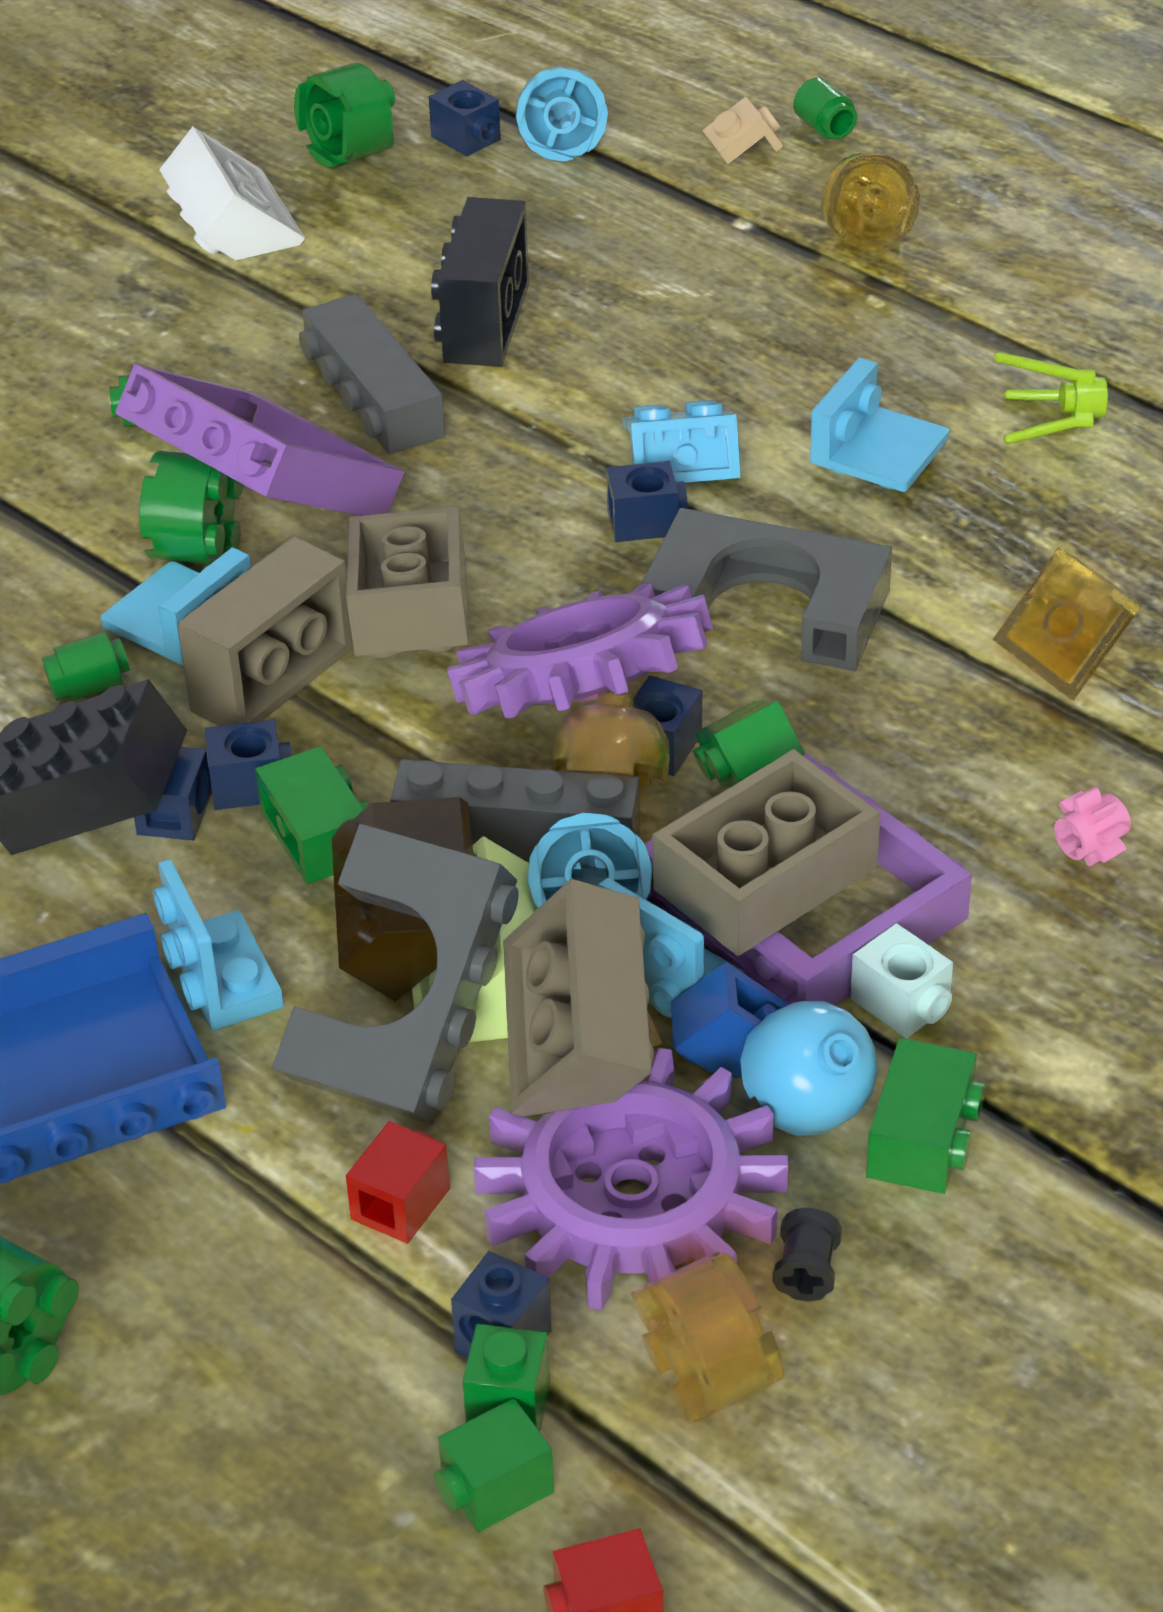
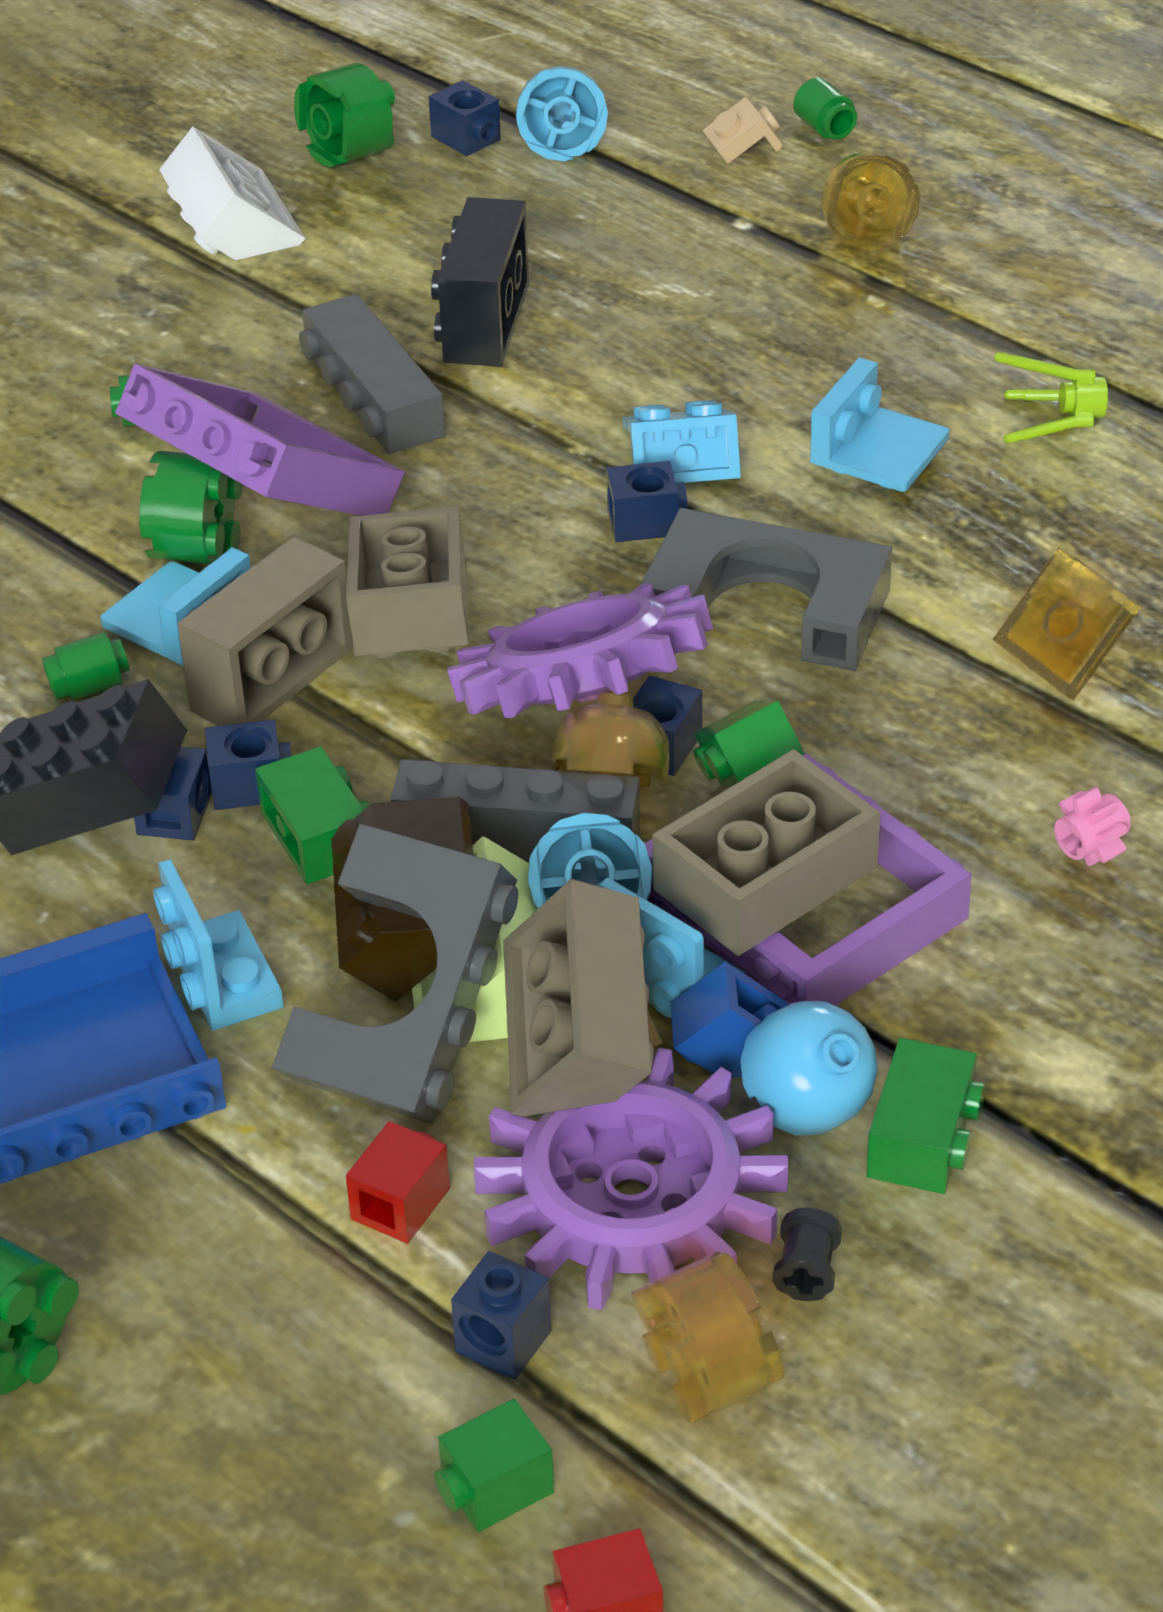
(507, 1366): green brick -> none
(901, 981): light aqua brick -> none

